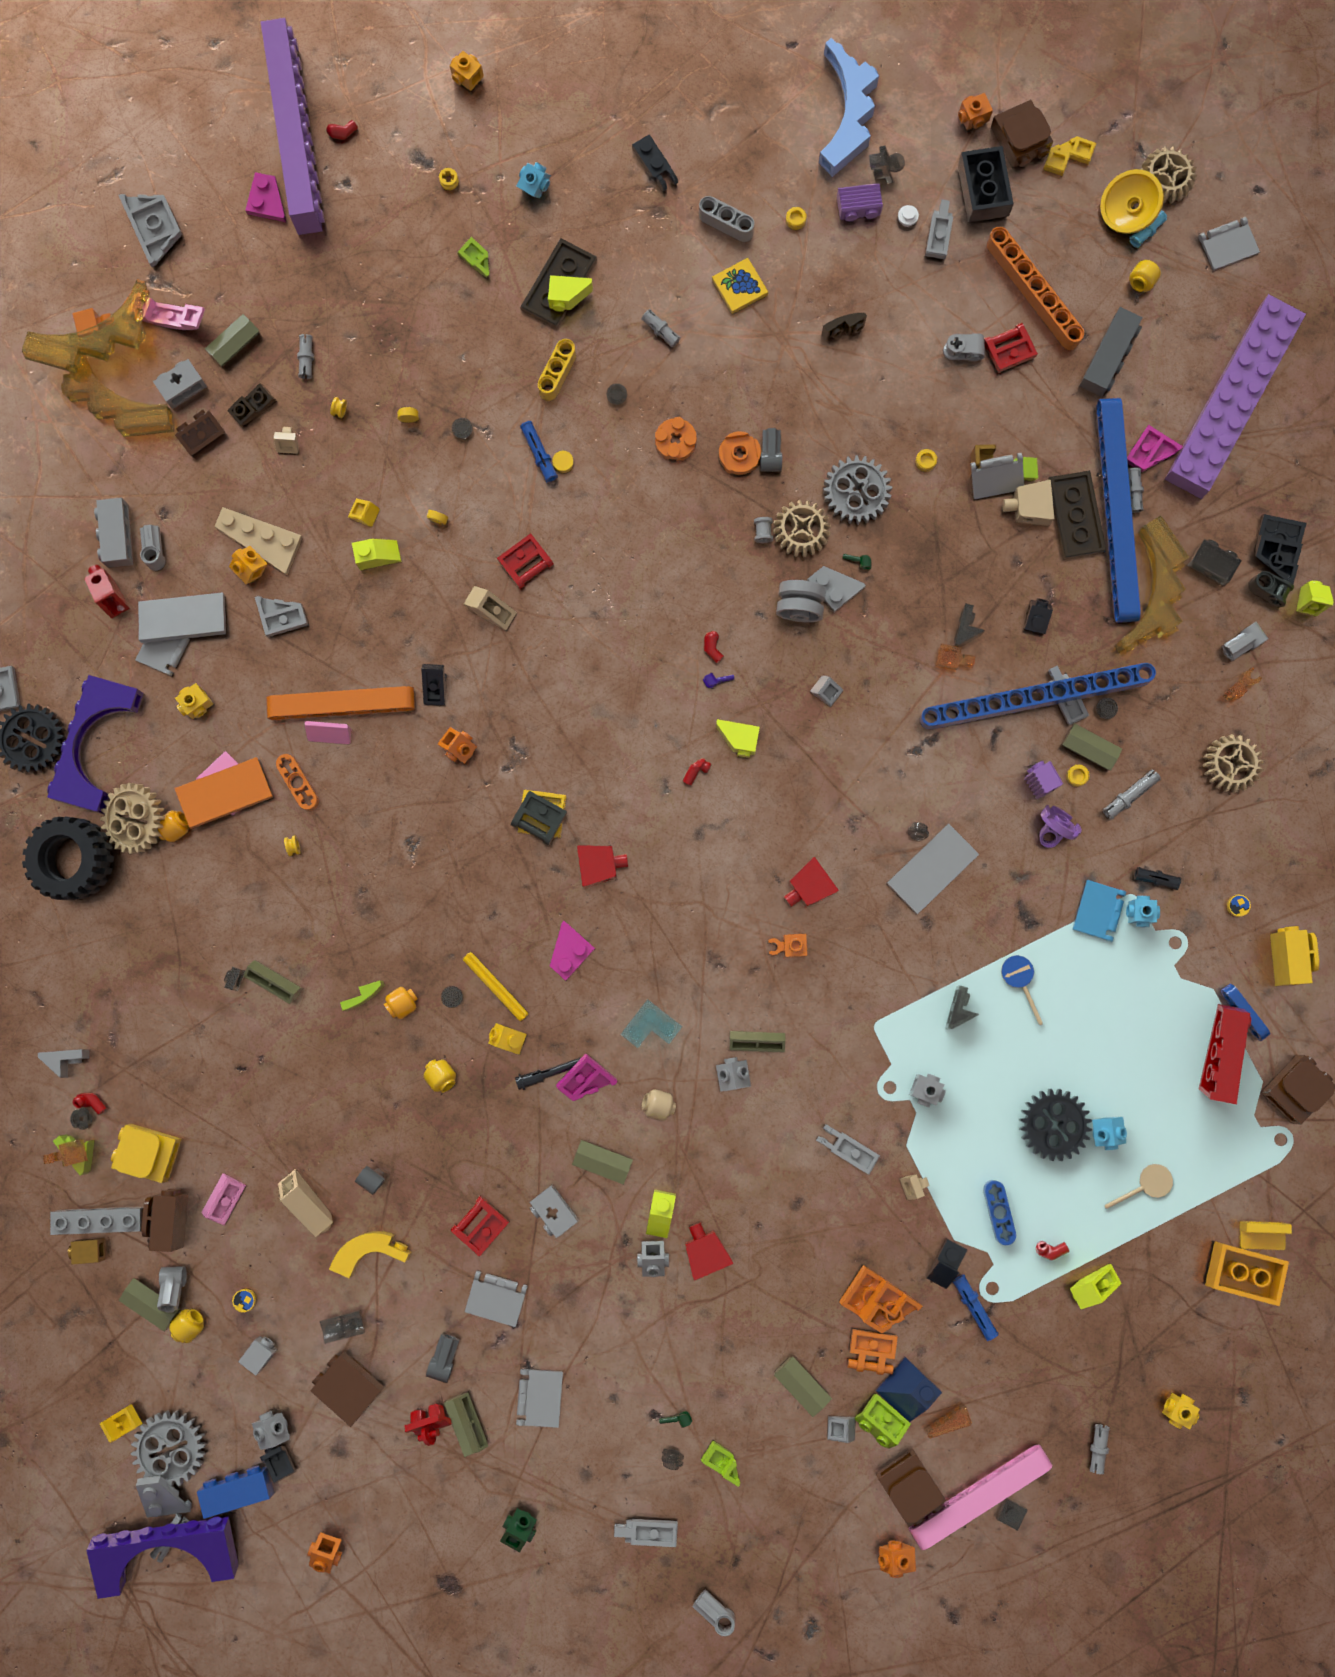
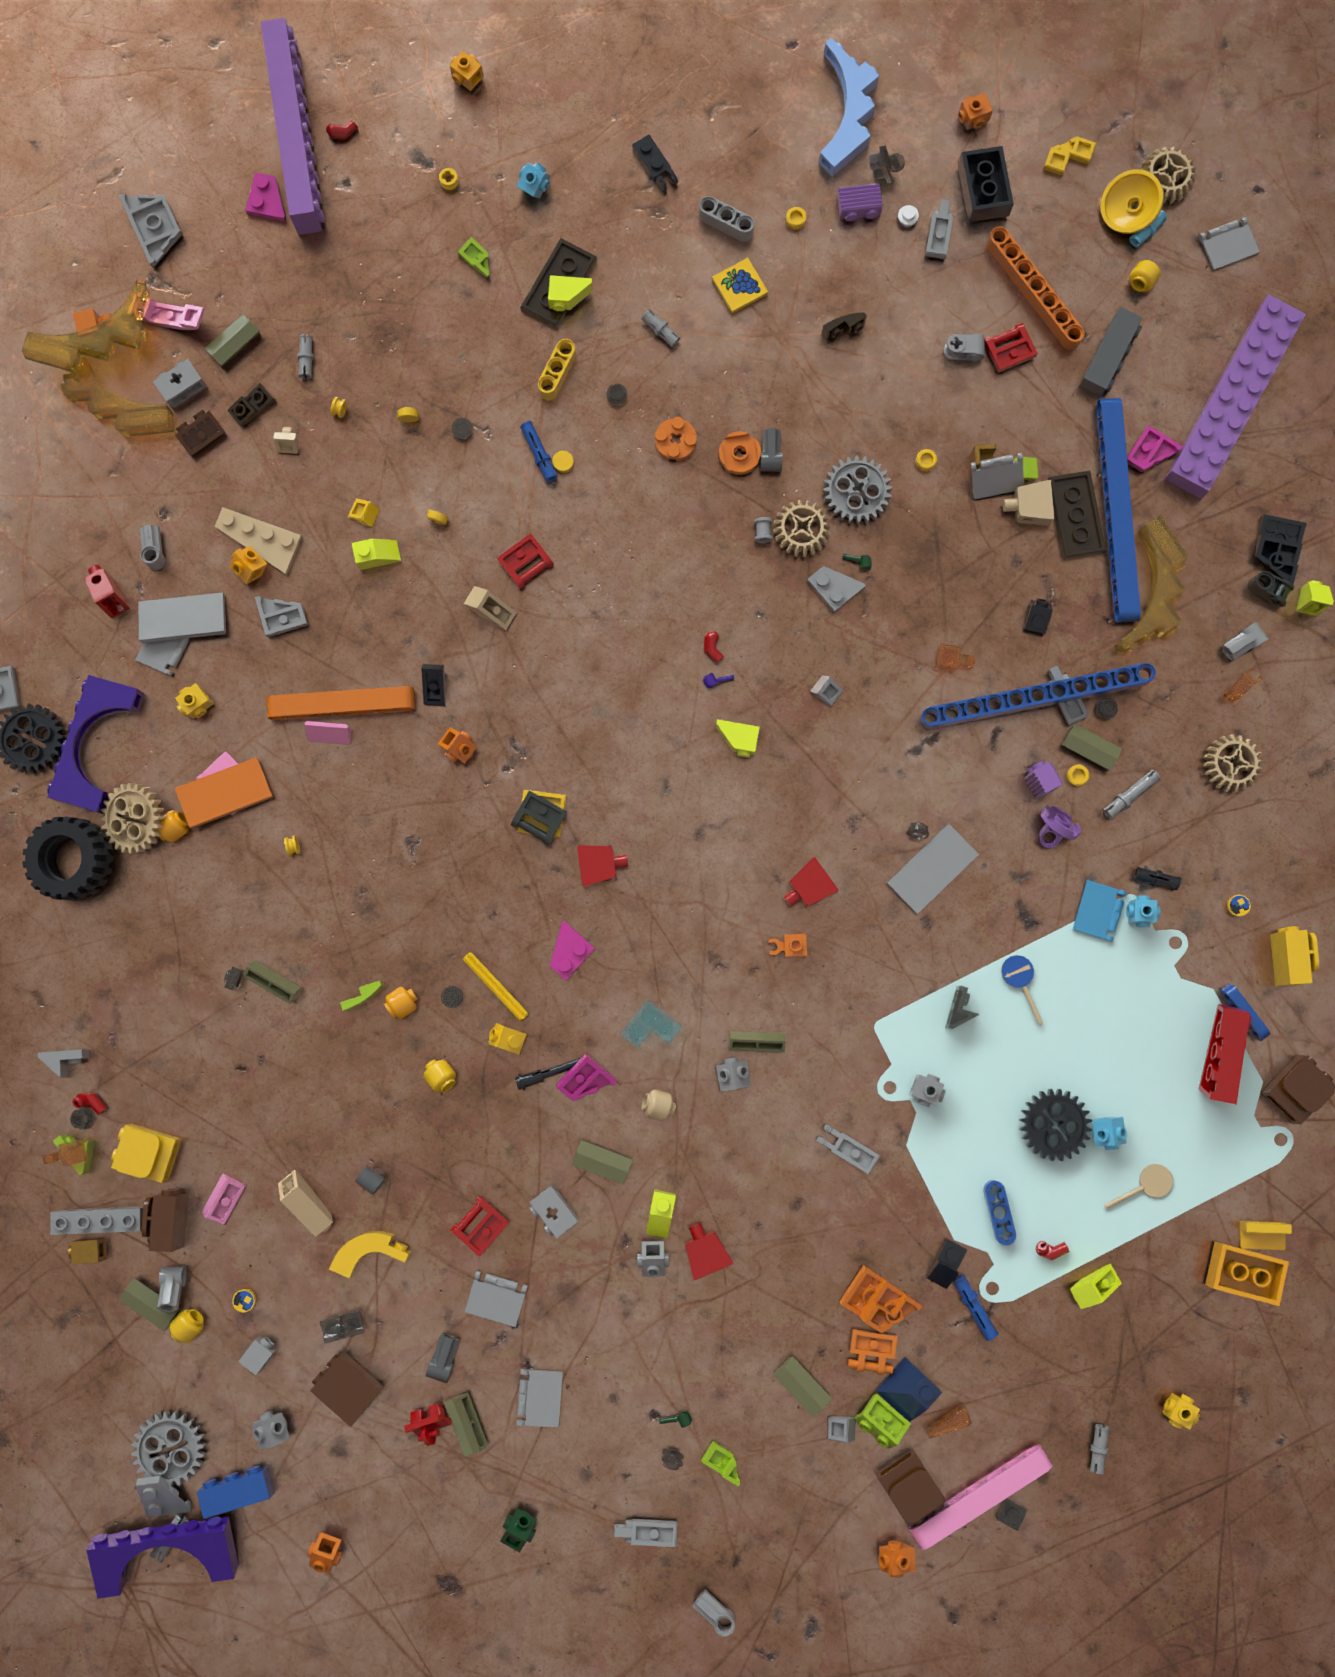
(113, 532): light grey brick -> none
(120, 1423): yellow bracket -> none
(278, 1463): black bracket -> none
(288, 780): orange beam -> none
(694, 769): red arm -> none
(801, 601): light grey wheel -> none
(913, 1186): tan tile -> none
(964, 632): clear smoke slope -> none
(1022, 133): reddish brown brick -> none
(1136, 490): light grey pin -> none
(1214, 562): clear smoke brick -> none

